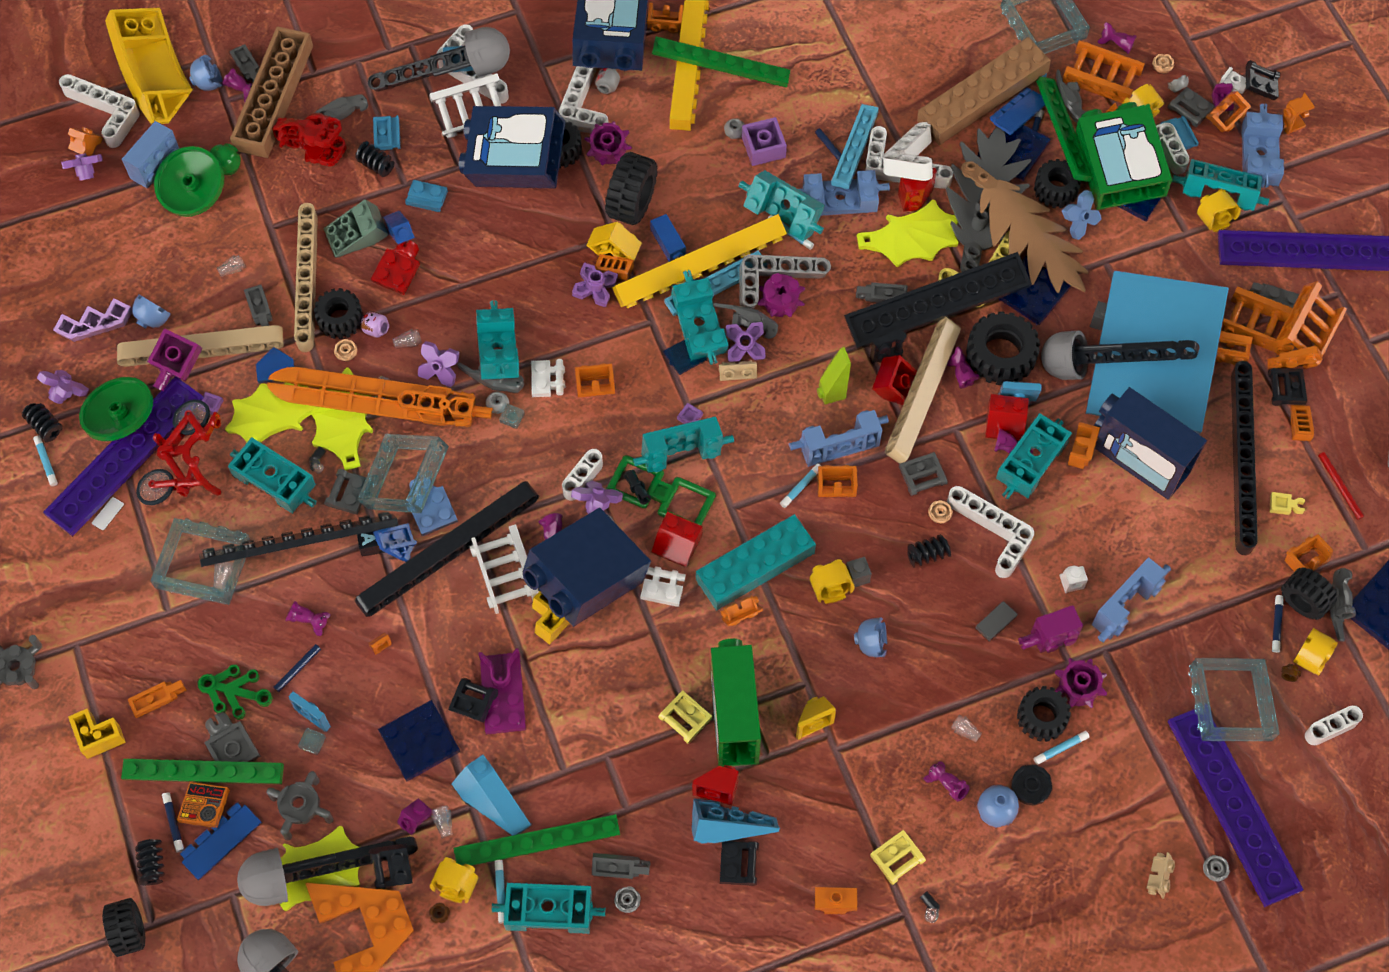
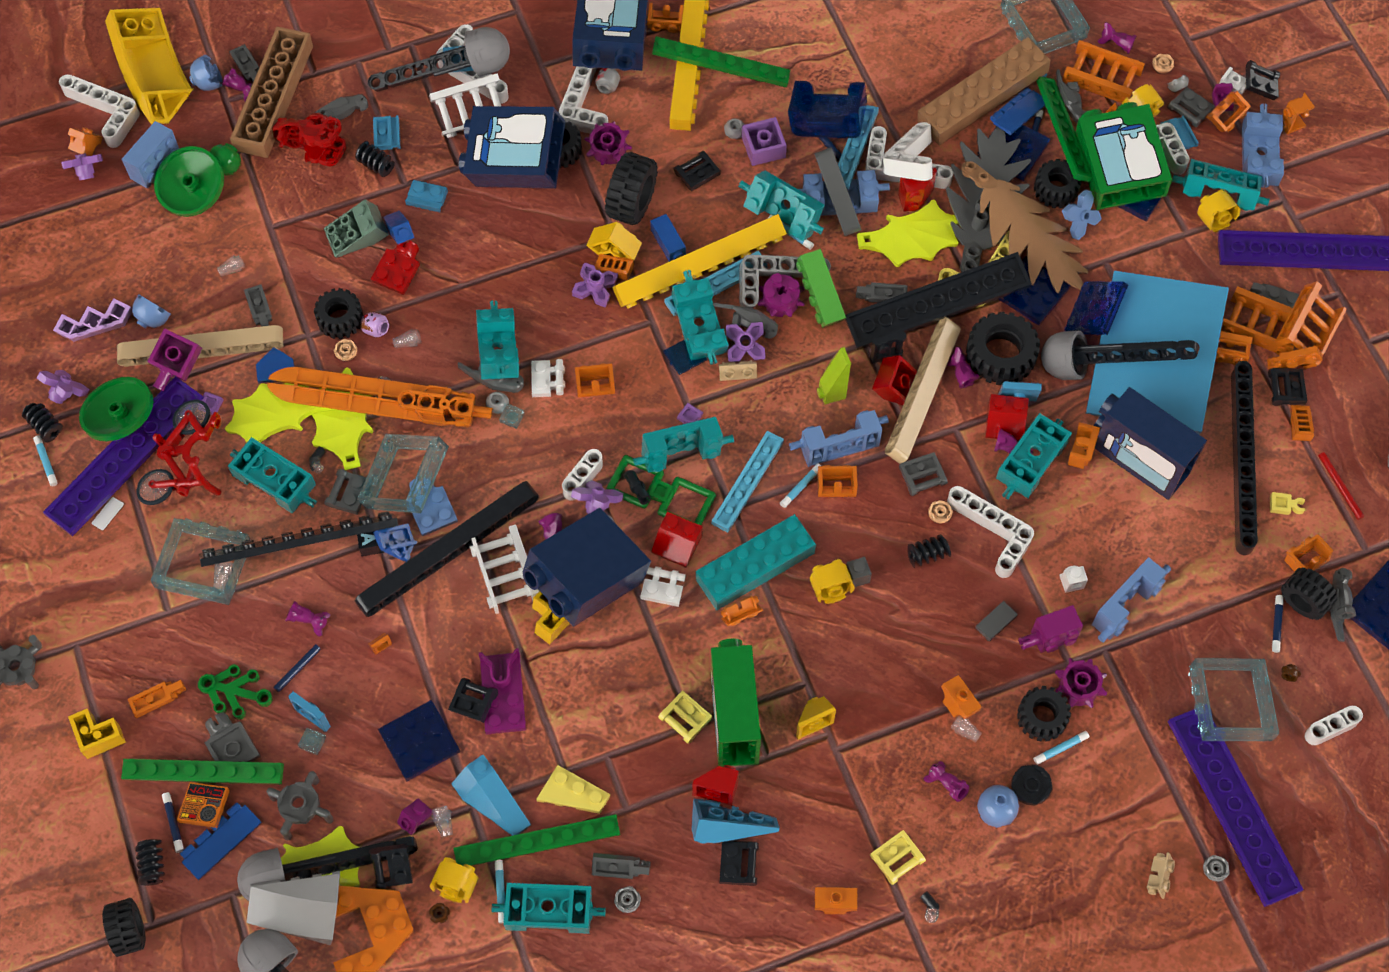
(297, 906): none -> light grey wedge
(308, 283): tan beam -> none
(438, 363): medium lavender plant -> none
(572, 791): none -> light yellow wing
(700, 174): none -> black plate
(747, 481): none -> medium azure plate
(821, 288): none -> bright green brick
(827, 113): none -> clear blue windscreen
(838, 191): none -> dark grey beam
(871, 637): medium blue cylinder -> none
(959, 698): none -> orange brick
(1096, 307): none -> clear blue plate
(1315, 652): yellow brick -> none

